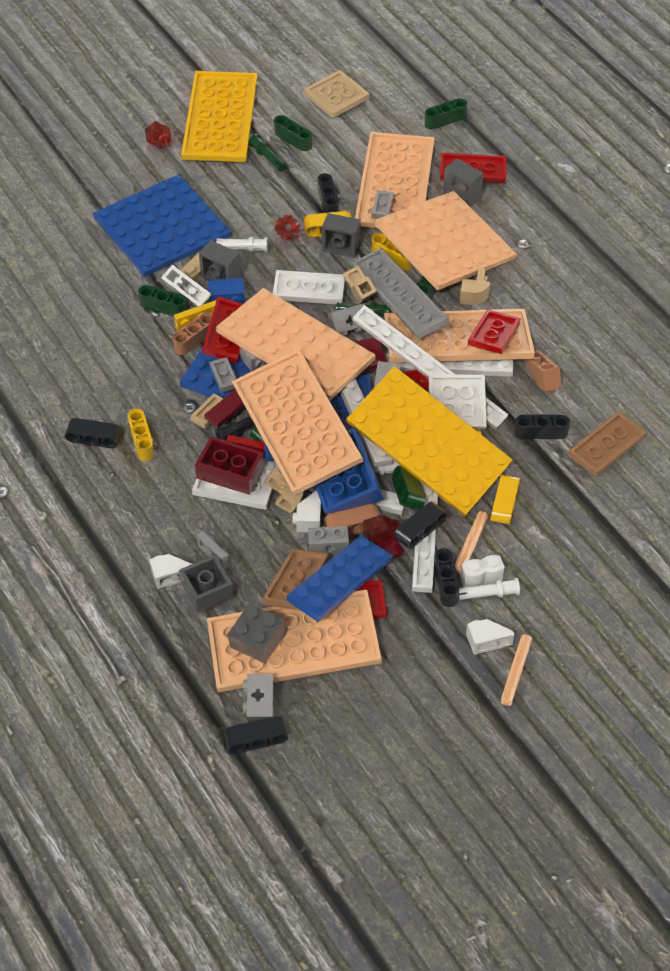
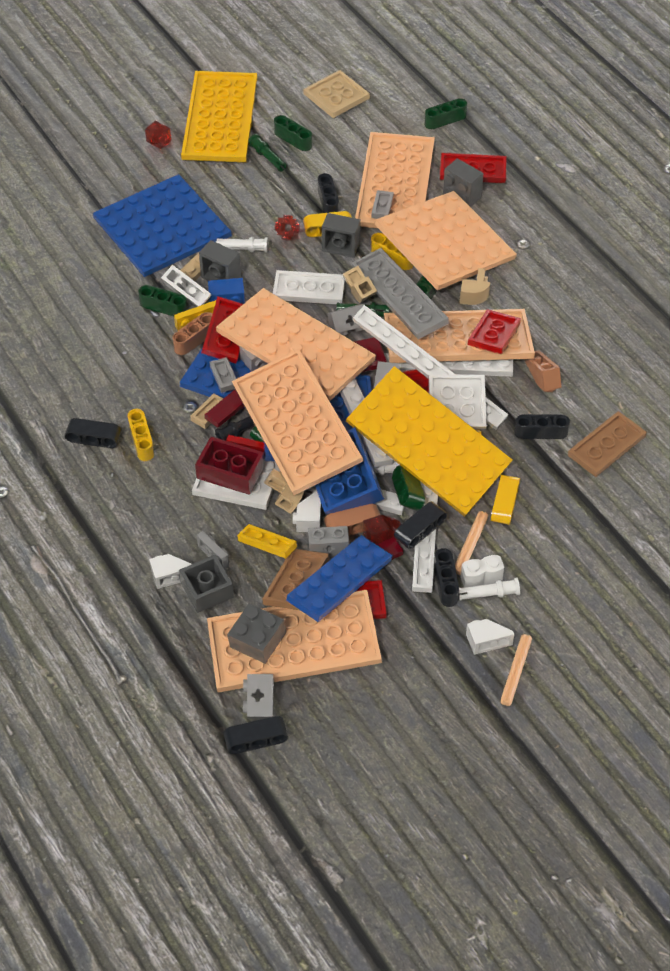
(267, 541): none -> yellow plate

